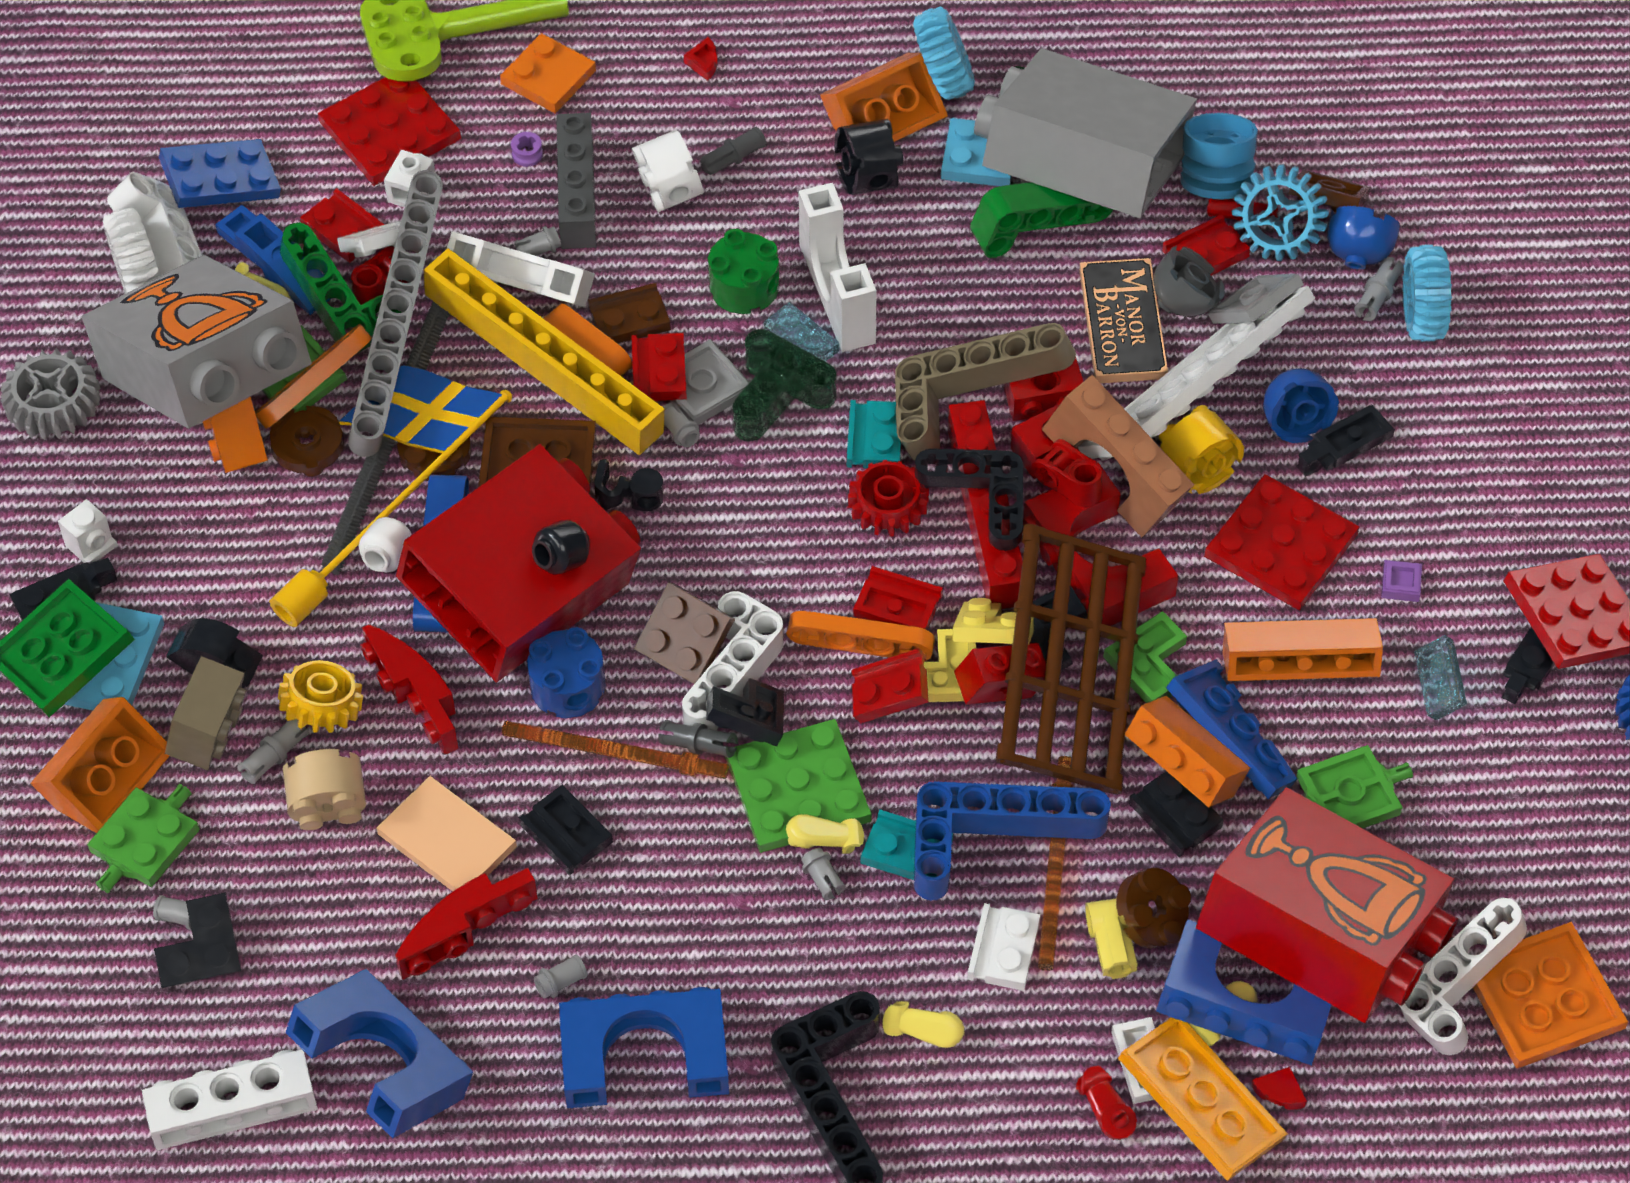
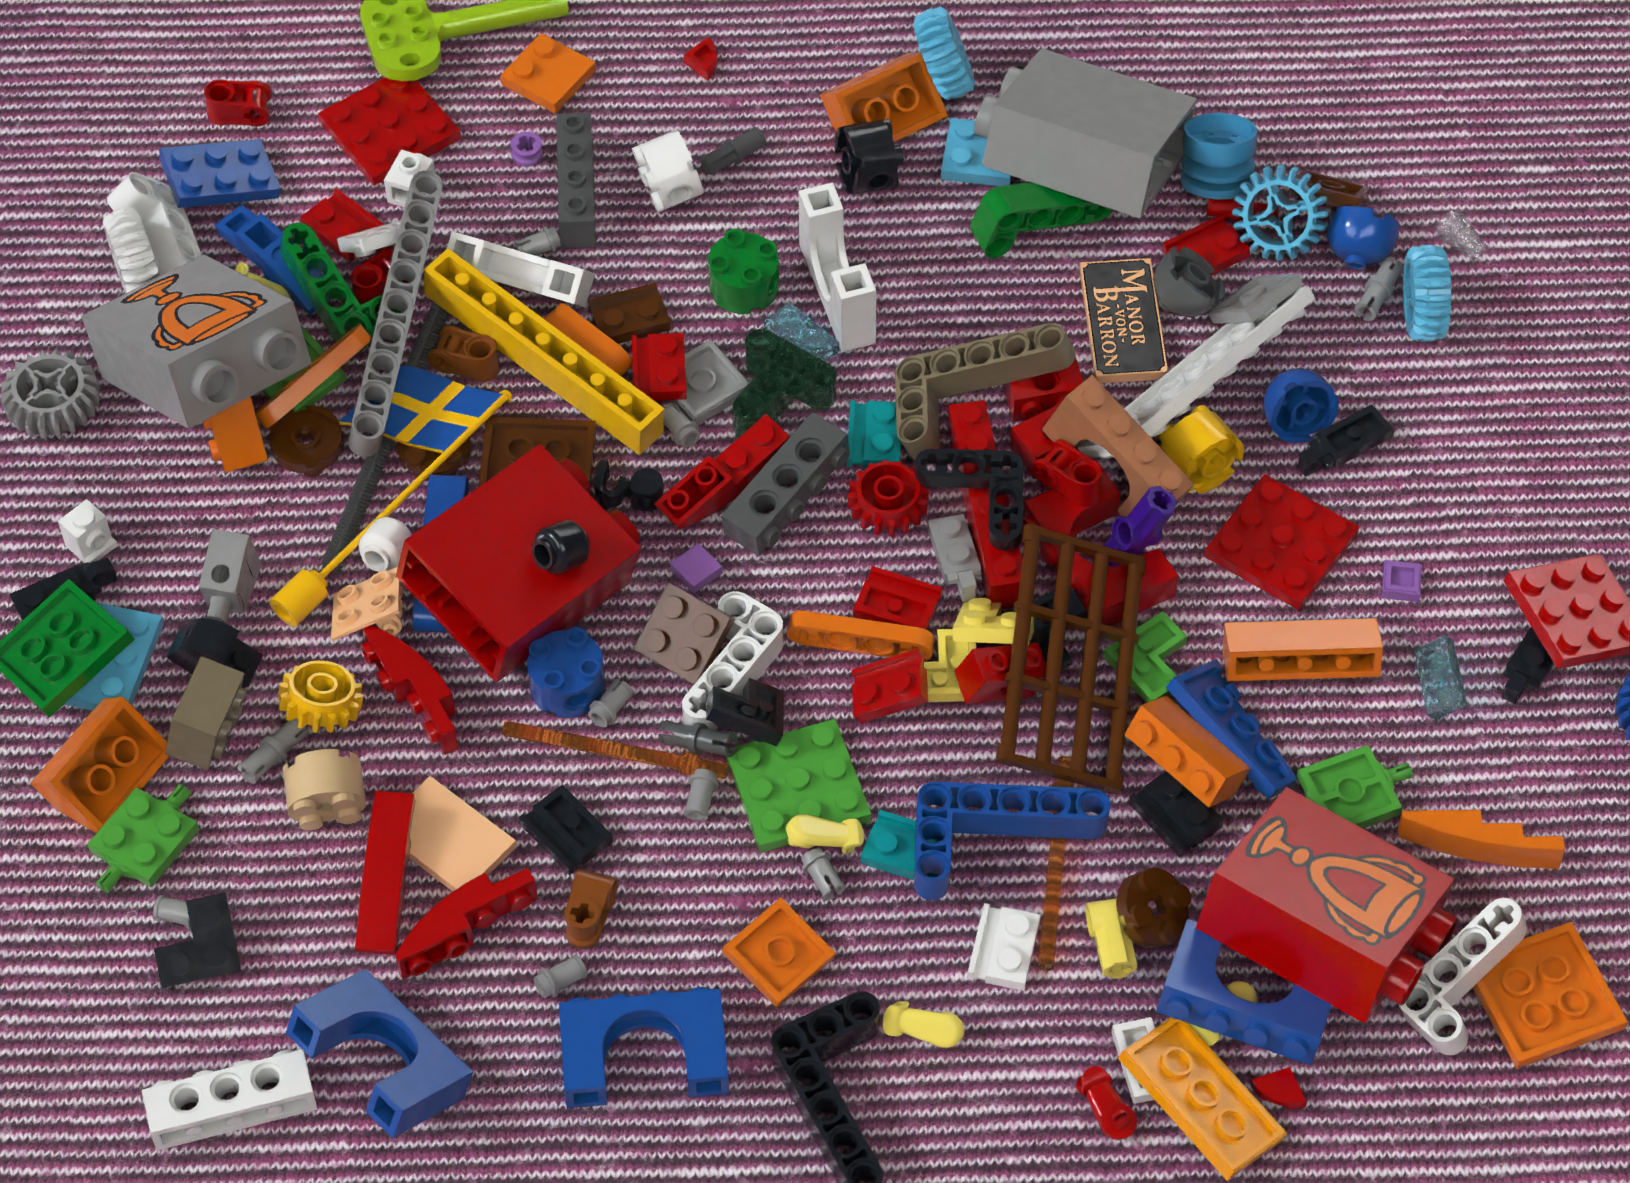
(228, 574): none -> light grey torso
(235, 103): none -> red piece
(368, 603): none -> light nougat hinge
(385, 873): none -> red slope
(466, 354): none -> dark orange piece
(588, 907): none -> dark orange piece
(604, 710): none -> light grey pin
(696, 568): none -> medium lavender tile
(702, 784): none -> light grey pin
(721, 480): none -> red slope
(778, 952): none -> orange plate
(812, 439): none -> dark grey brick
(956, 554): none -> light grey hinge
(1143, 523): none -> dark purple piece
(1459, 233): none -> clear cone
(1465, 836): none -> orange slope

